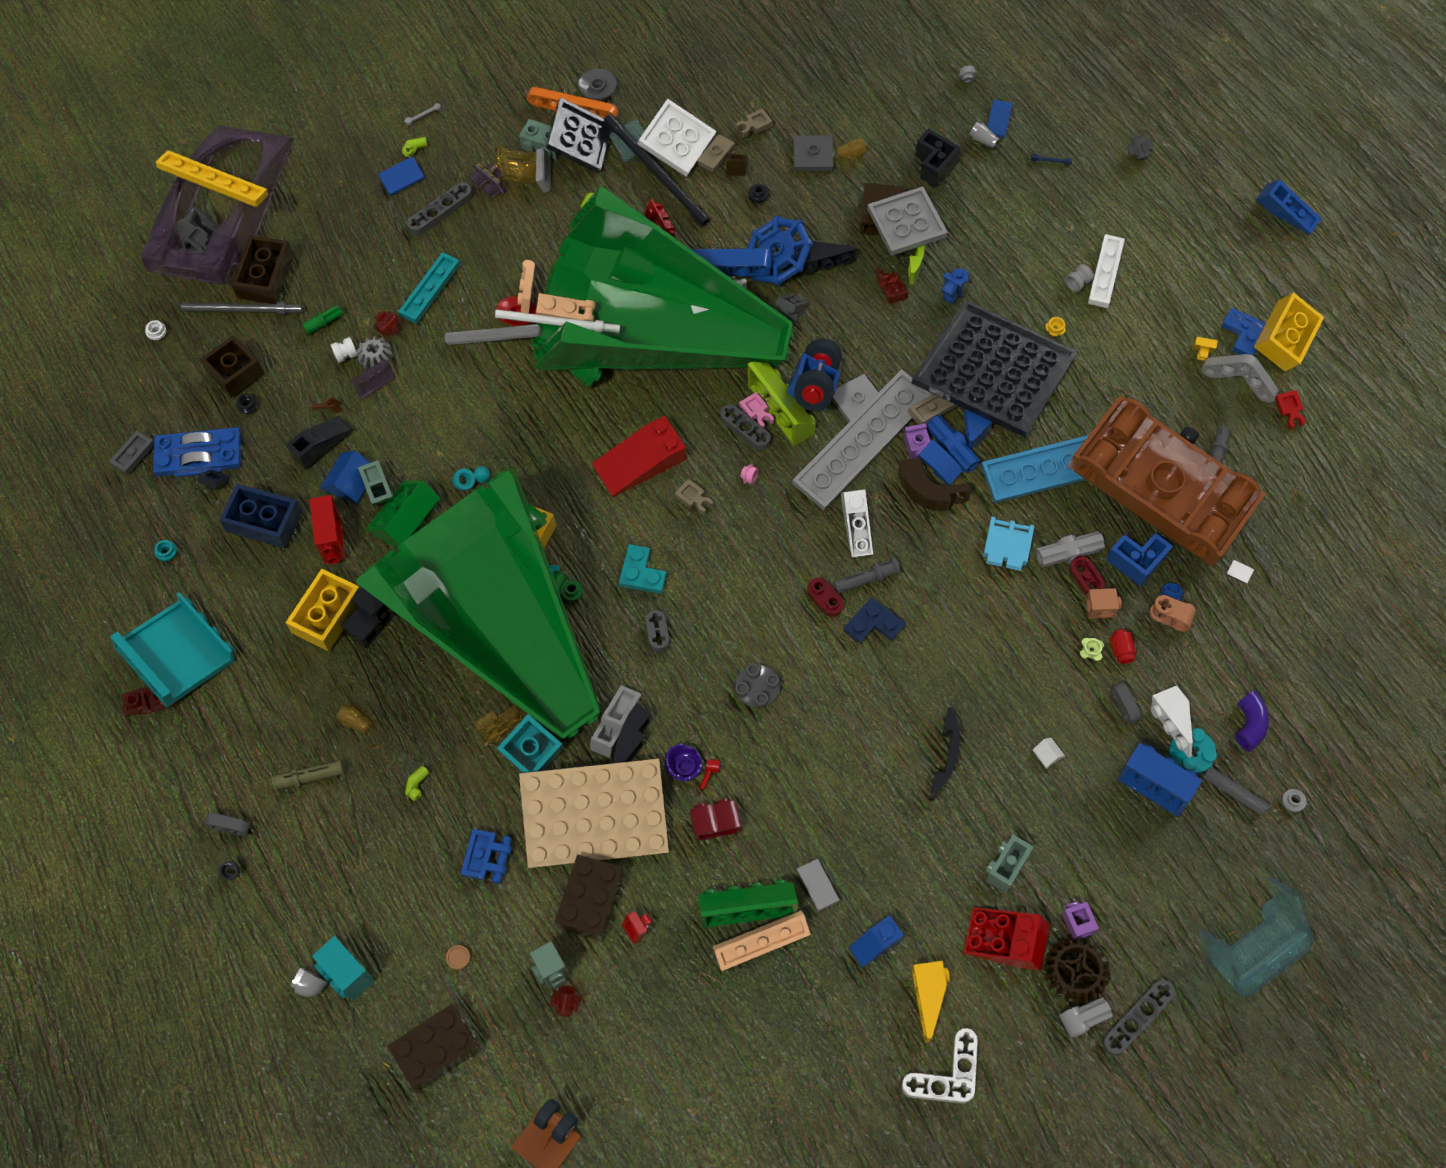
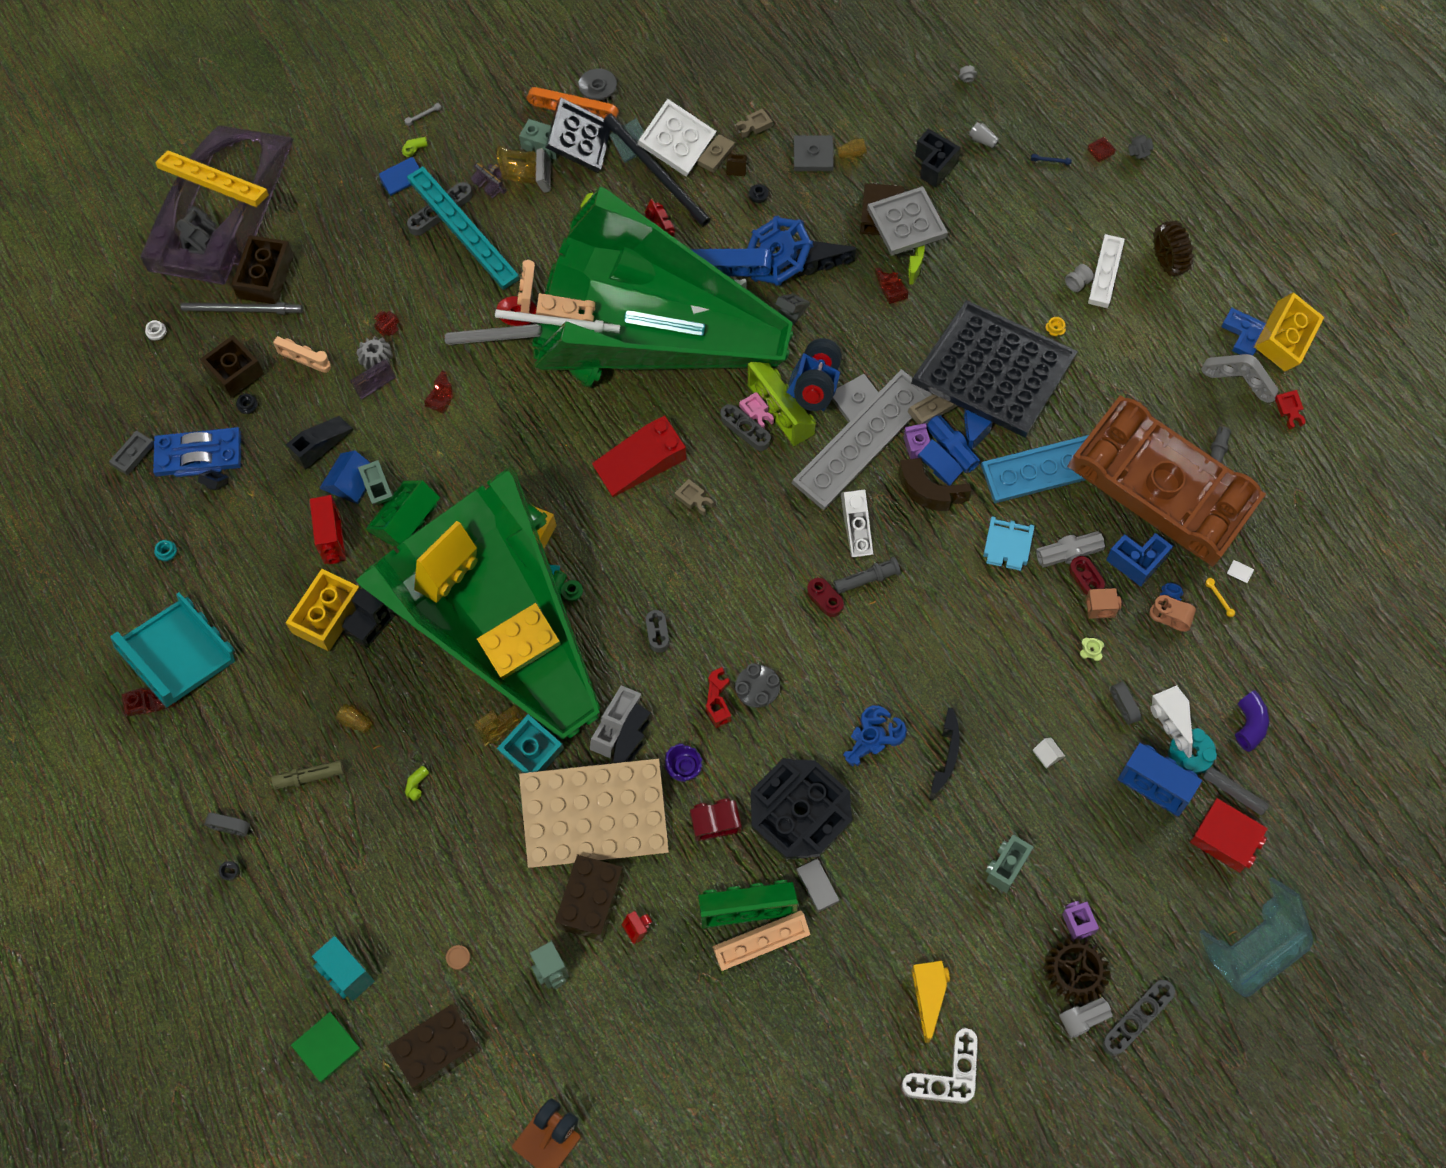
(260, 516): dark blue brick -> none
(302, 354): none -> light nougat plate
(308, 983): light grey piece -> none
(322, 319): green axle -> none
(325, 1047): none -> green tile
(331, 403): reddish brown hand -> none
(341, 351): white wheel -> none
(429, 288): teal plate -> none
(441, 394): none -> clear red slope
(445, 563): none -> yellow slope
(463, 228): none -> teal plate
(479, 854): blue plate -> none
(481, 475): teal plate -> none
(518, 641): none -> yellow brick
(565, 1000): clear red gear -> none
(637, 576): teal plate -> none
(664, 323): none -> axle
(712, 766): red hand -> none
(723, 715): none -> red piece
(749, 474): bright pink plate -> none
(802, 785): none -> black piece
(872, 617): dark blue plate -> none
(873, 737): none -> blue animal
(876, 941): blue slope -> none
(954, 285): blue hips -> none
(999, 117): blue slope -> none
(1007, 938): red slope -> none
(1101, 149): none -> clear red tile
(1123, 646): red brick -> none
(1173, 248): none -> dark brown gear
(1190, 434): black hinge -> none
(1204, 346): yellow tile -> none
(1210, 583): none -> yellow hinge
(1229, 836): none -> red brick
(1286, 205): blue slope -> none
(1289, 804): light grey plate -> none

